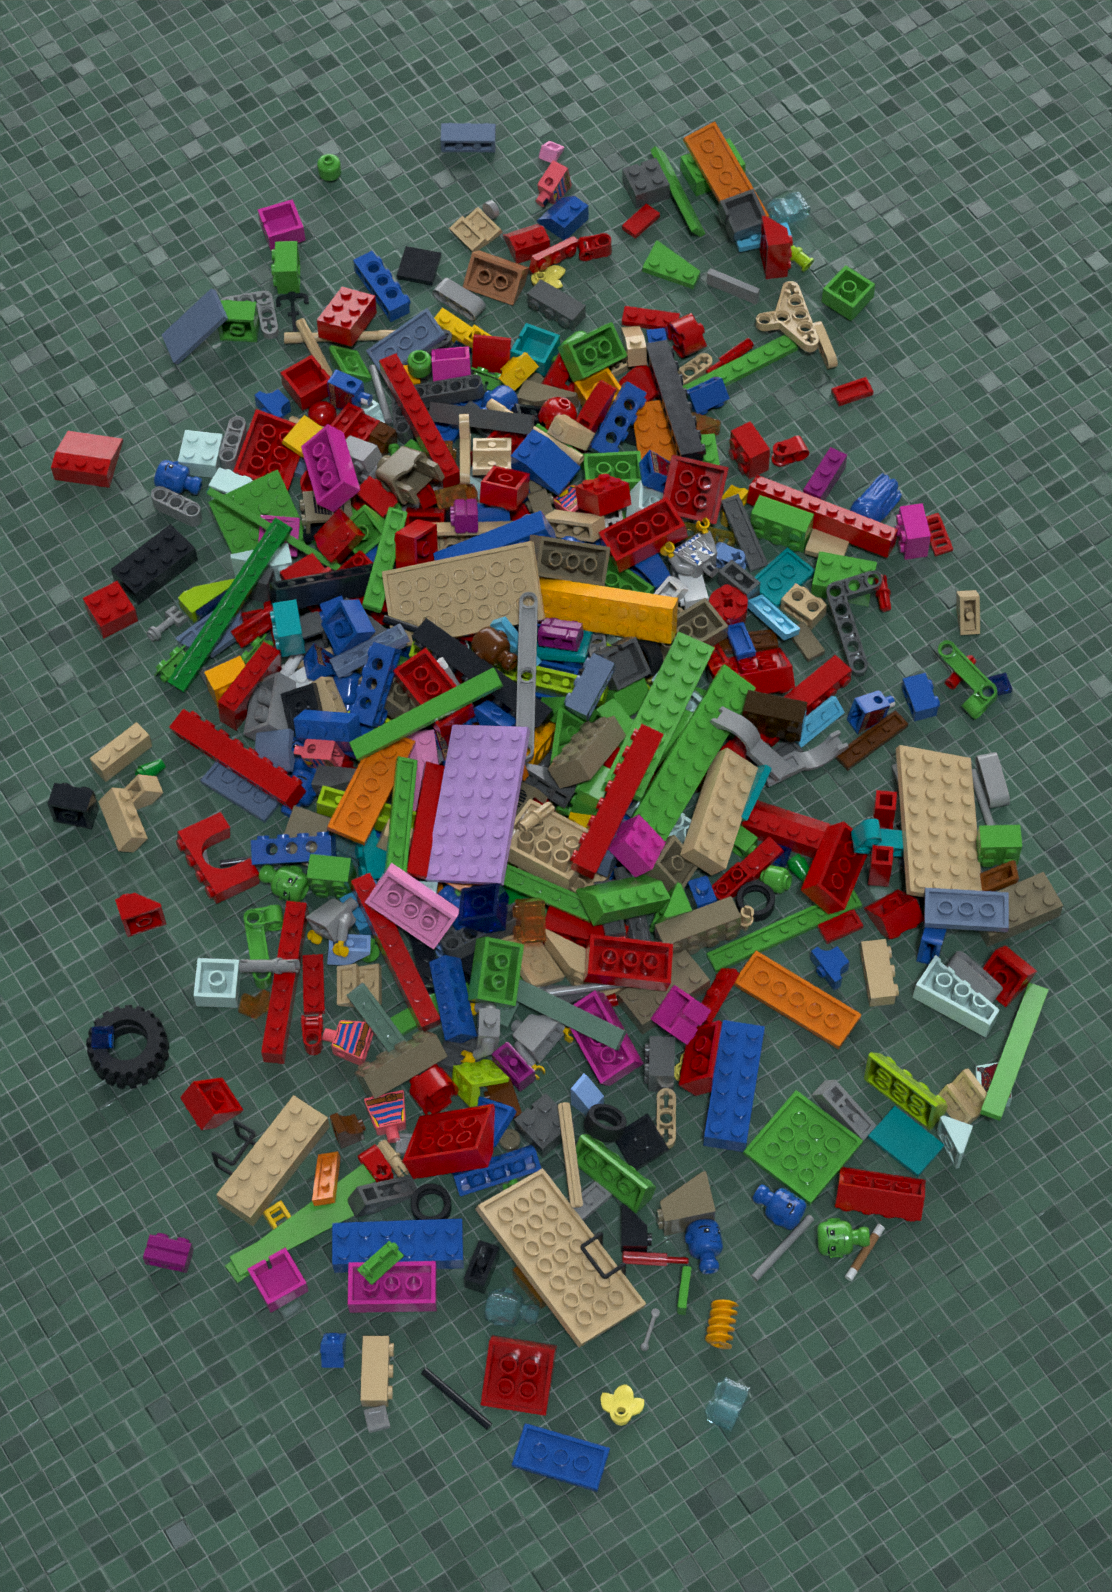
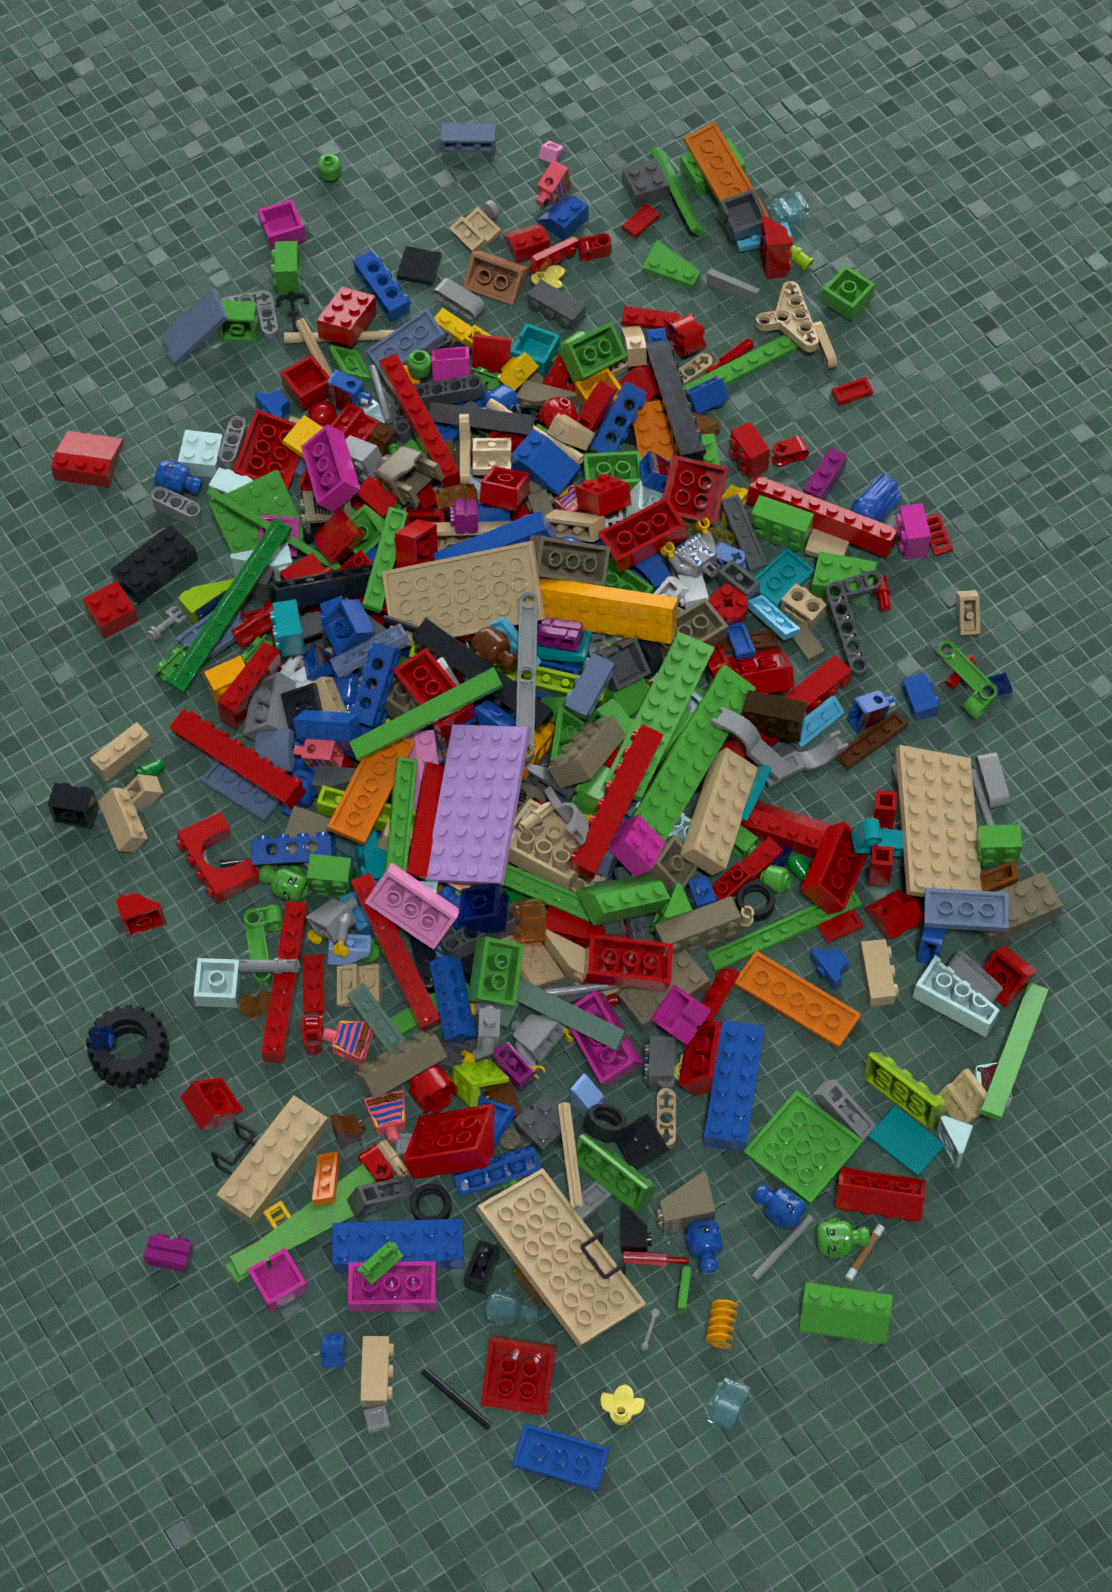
(569, 813): none -> light grey piece
(845, 1313): none -> bright green slope

